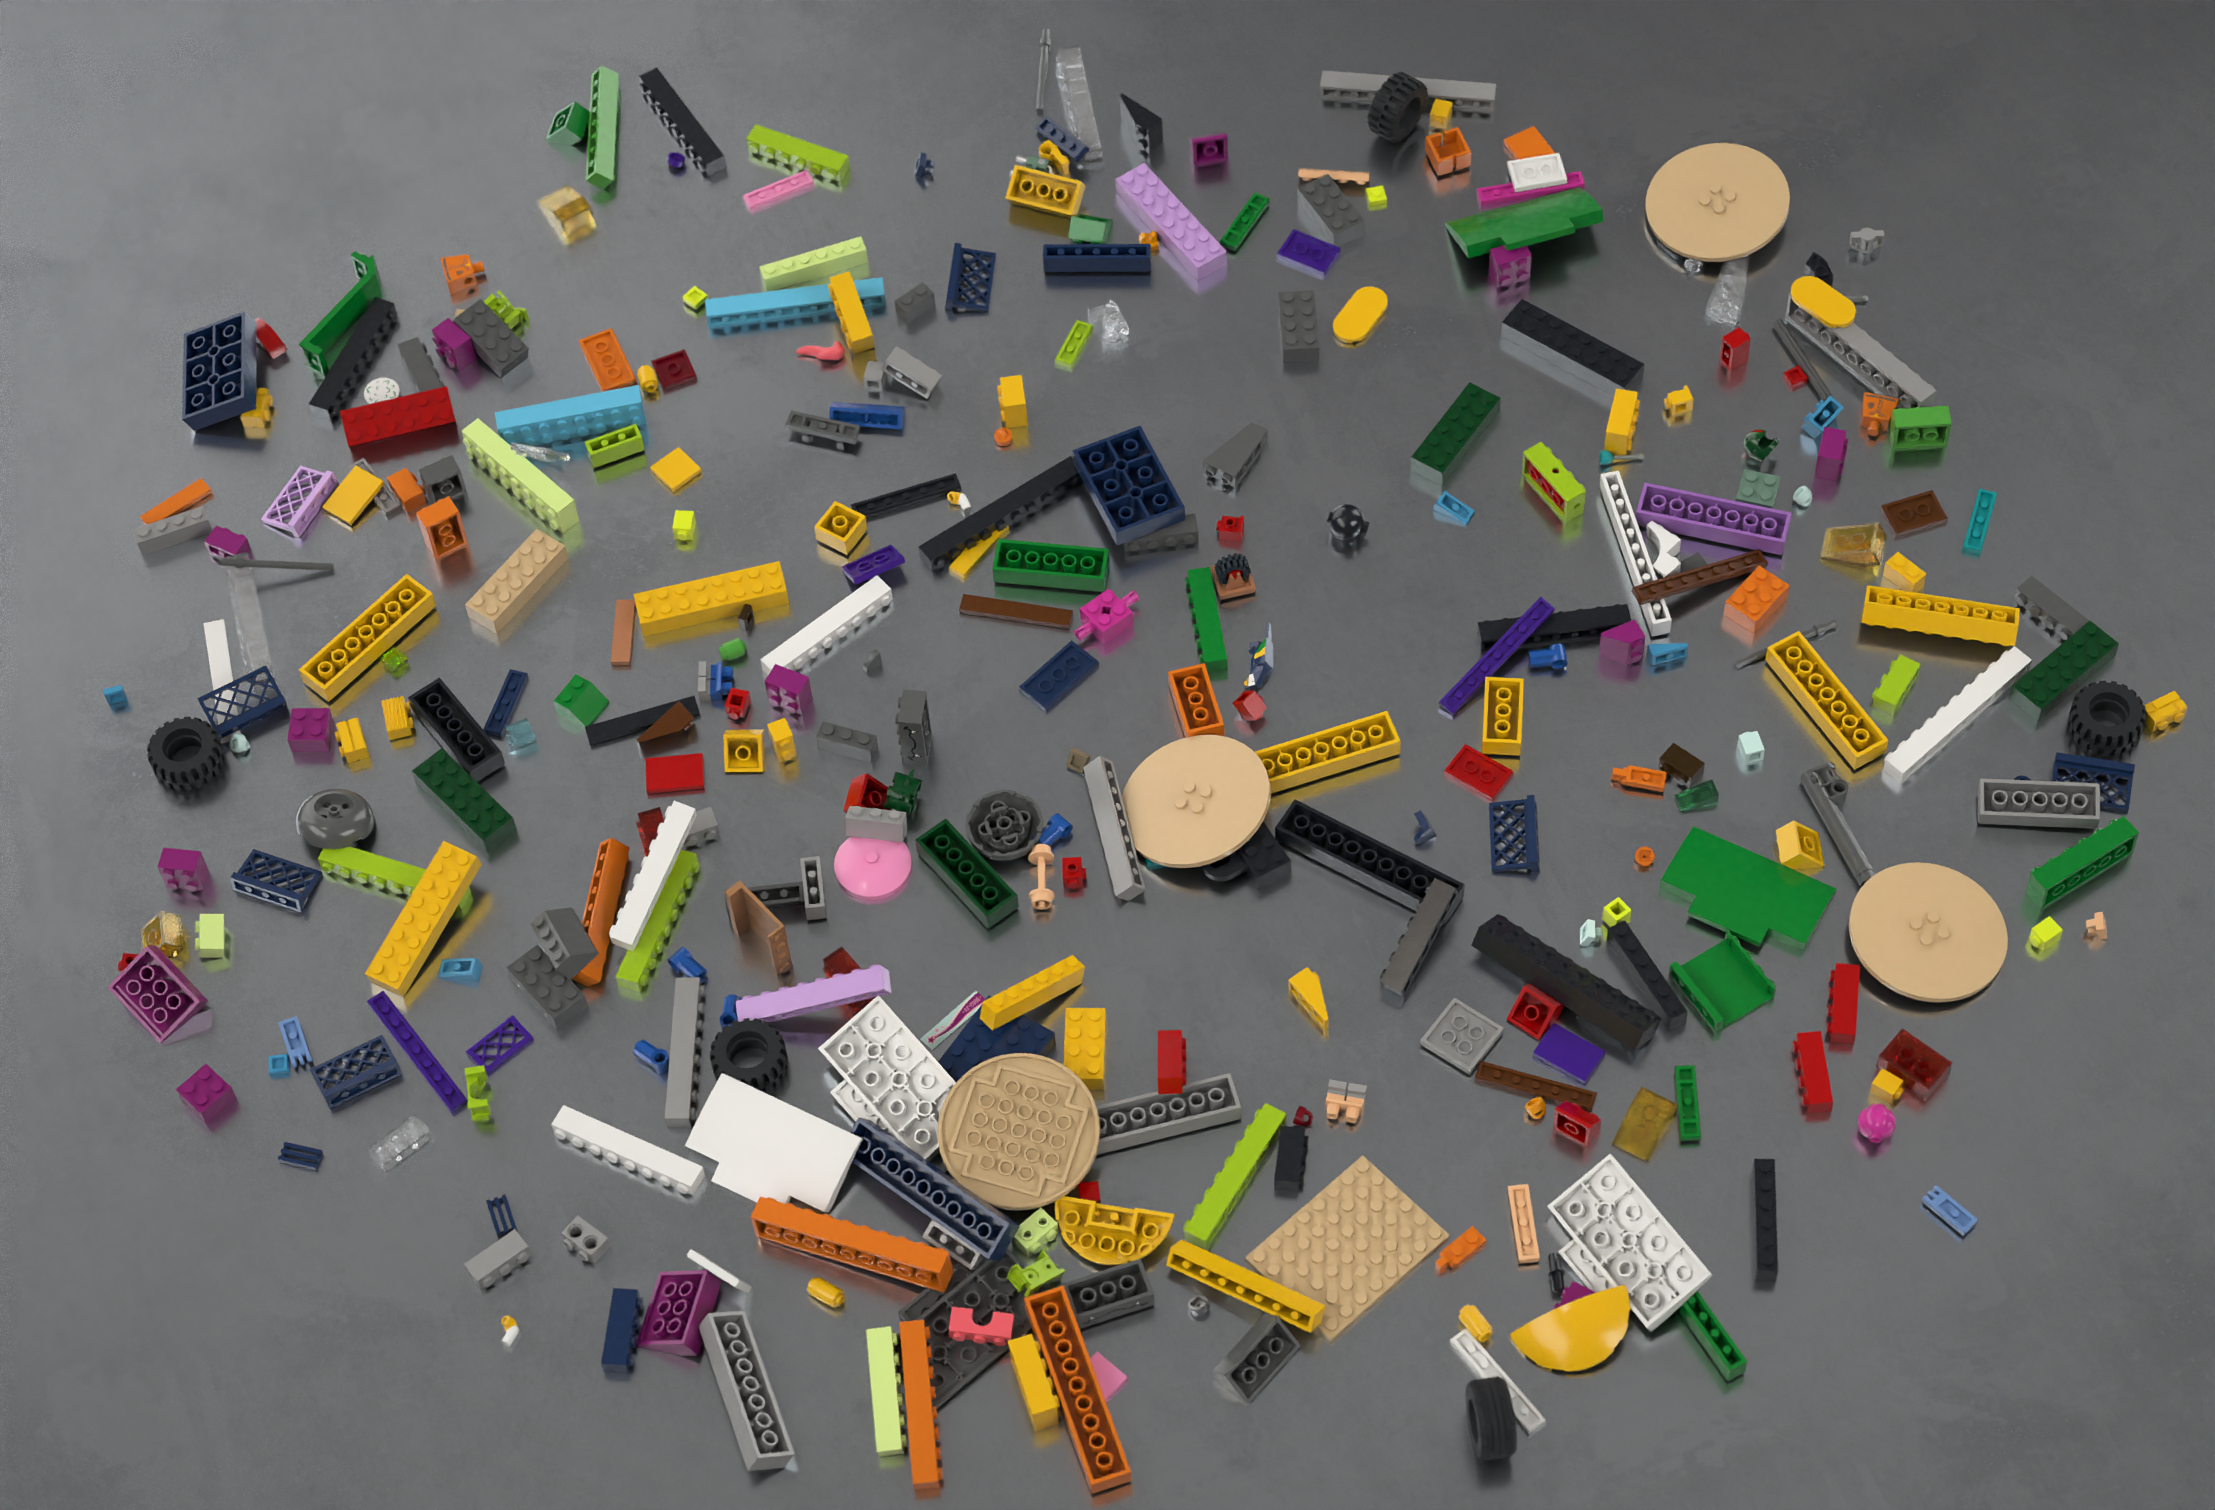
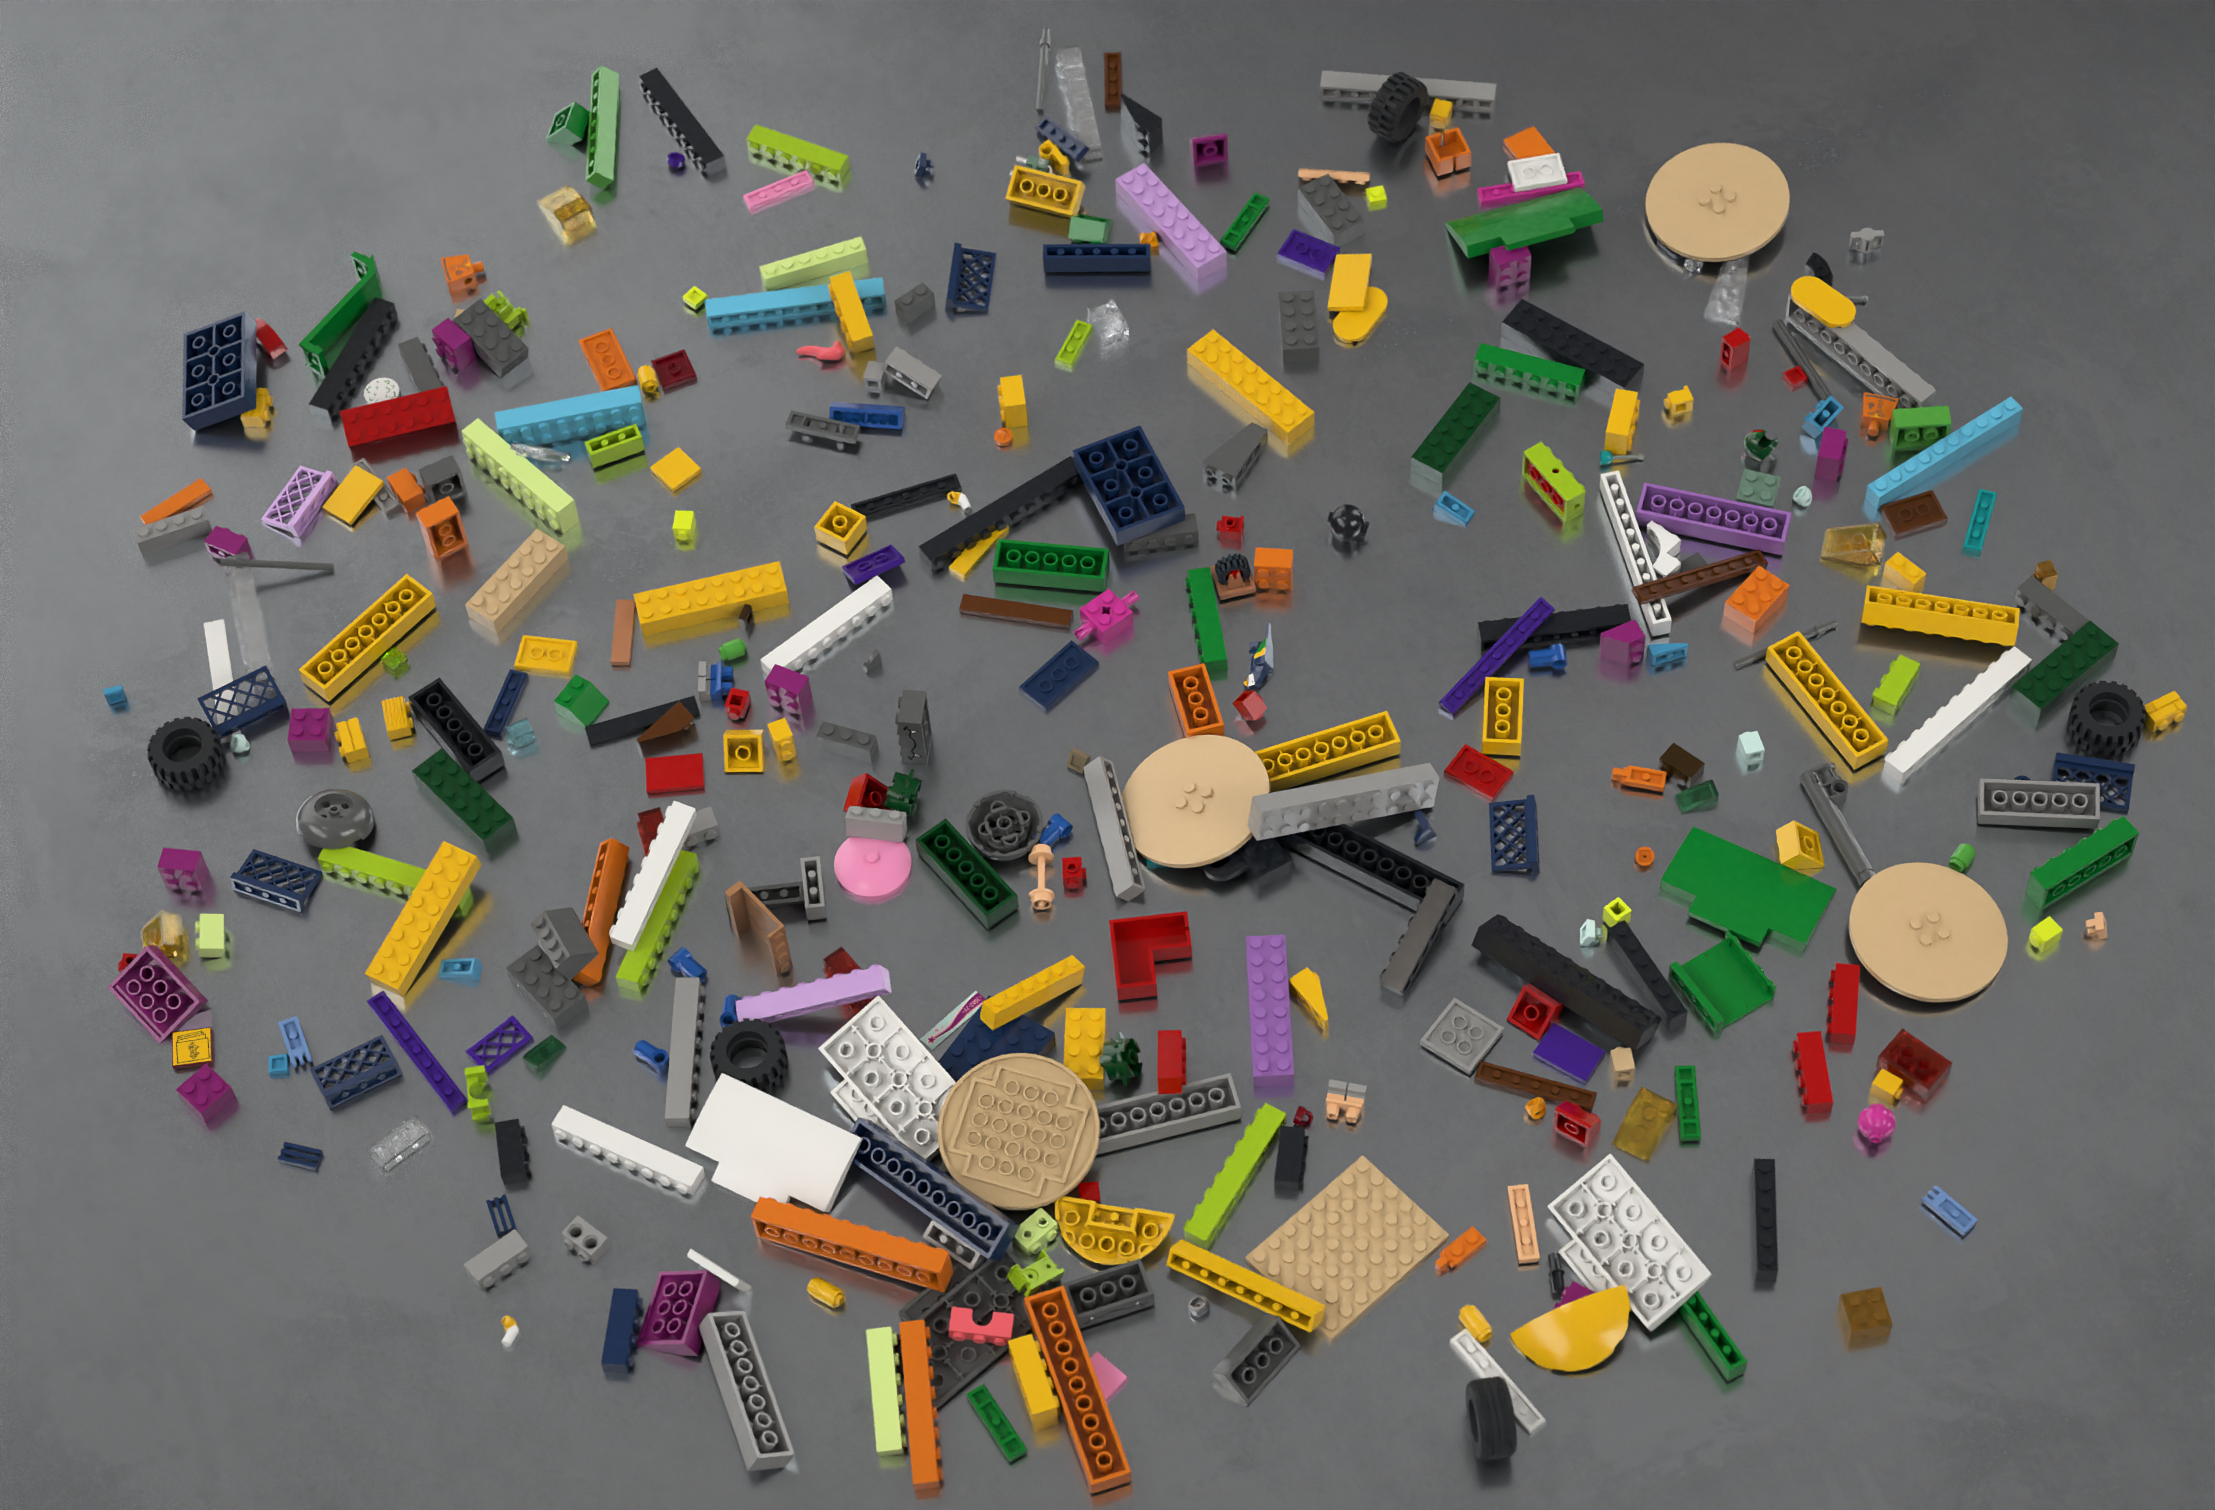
(192, 1048): none -> yellow tile
(512, 1151): none -> black brick
(543, 1053): none -> clear green slope
(546, 655): none -> yellow tile
(996, 1422): none -> green plate
(1112, 80): none -> reddish brown tile
(1121, 1059): none -> dark green brick
(1139, 943): none -> red piece
(1250, 387): none -> yellow brick
(1269, 1011): none -> medium lavender brick
(1273, 568): none -> orange brick
(1343, 801): none -> light grey brick
(1349, 282): none -> yellow tile
(1529, 370): none -> green brick
(1622, 1063): none -> tan brick
(1865, 1314): none -> pearl gold brick
(1944, 453): none -> medium azure brick
(1962, 857): none -> bright green brick
(2046, 574): none -> pearl gold brick

